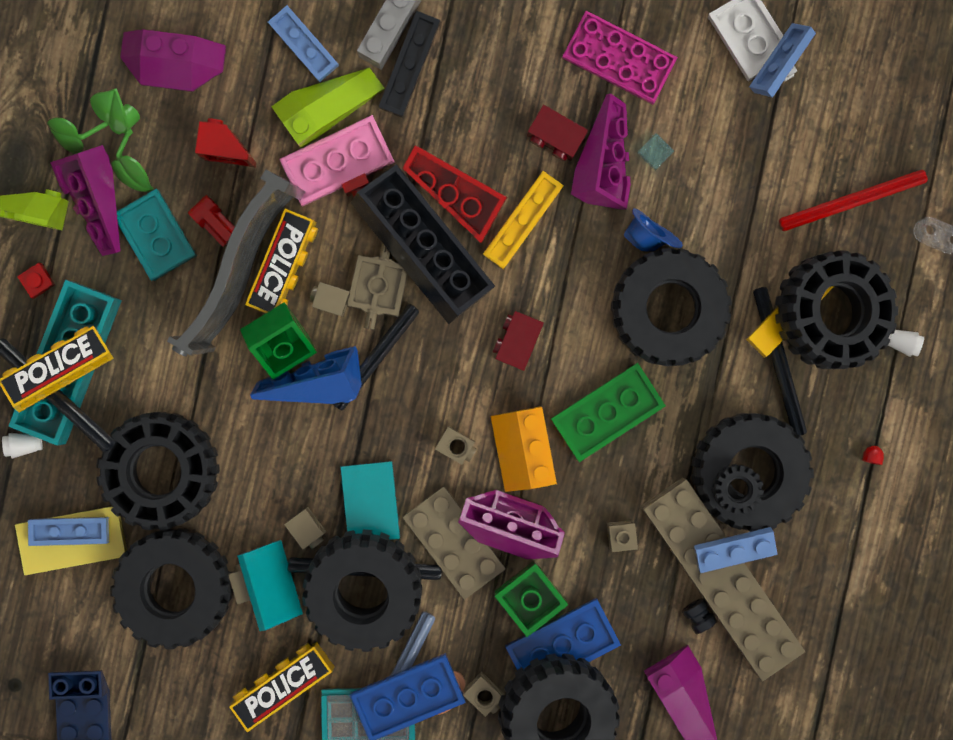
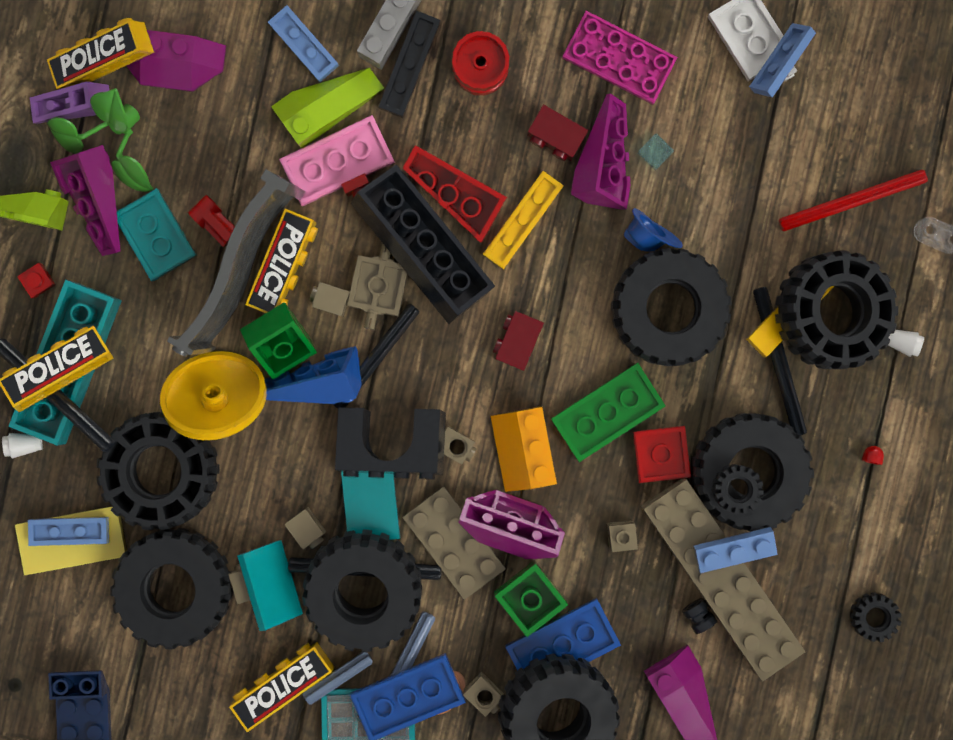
(66, 102): none -> medium lavender slope
(100, 54): none -> brick
(213, 395): none -> yellow dish
(221, 145): red slope -> none
(337, 677): none -> sand blue axle
(422, 458): none -> black arch
(469, 52): none -> red wheel
(661, 454): none -> red plate
(890, 621): none -> black tyre

